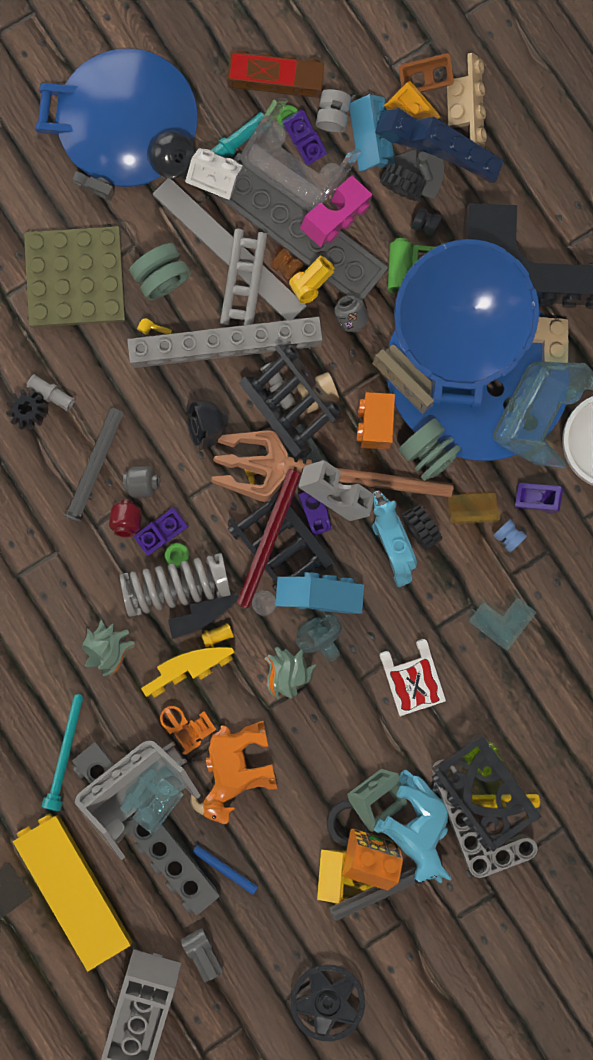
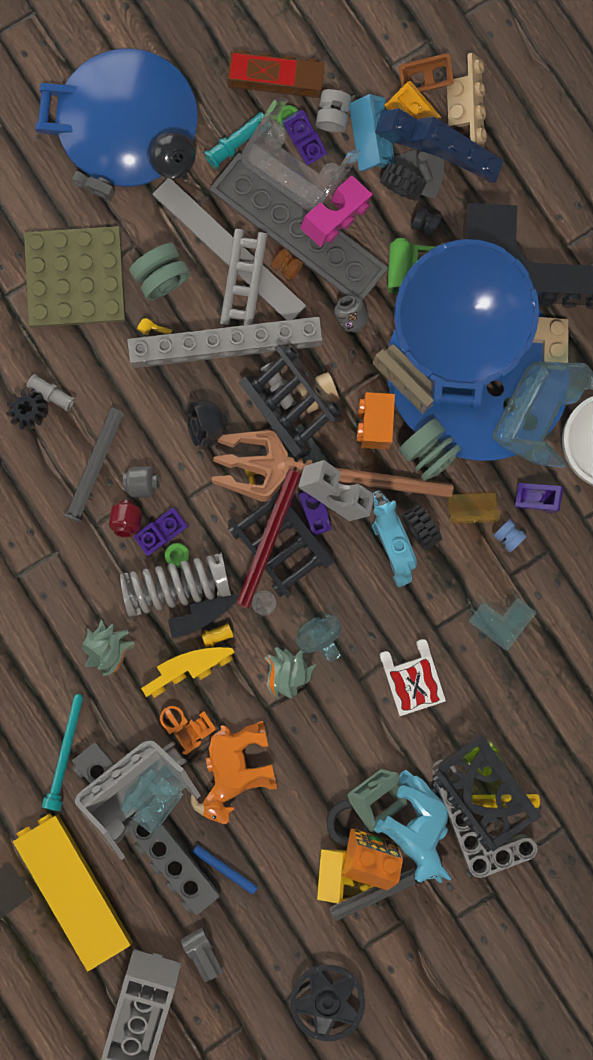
(213, 173): white bracket -> none
(306, 283): yellow piece -> none
(320, 593): dark azure wedge -> none

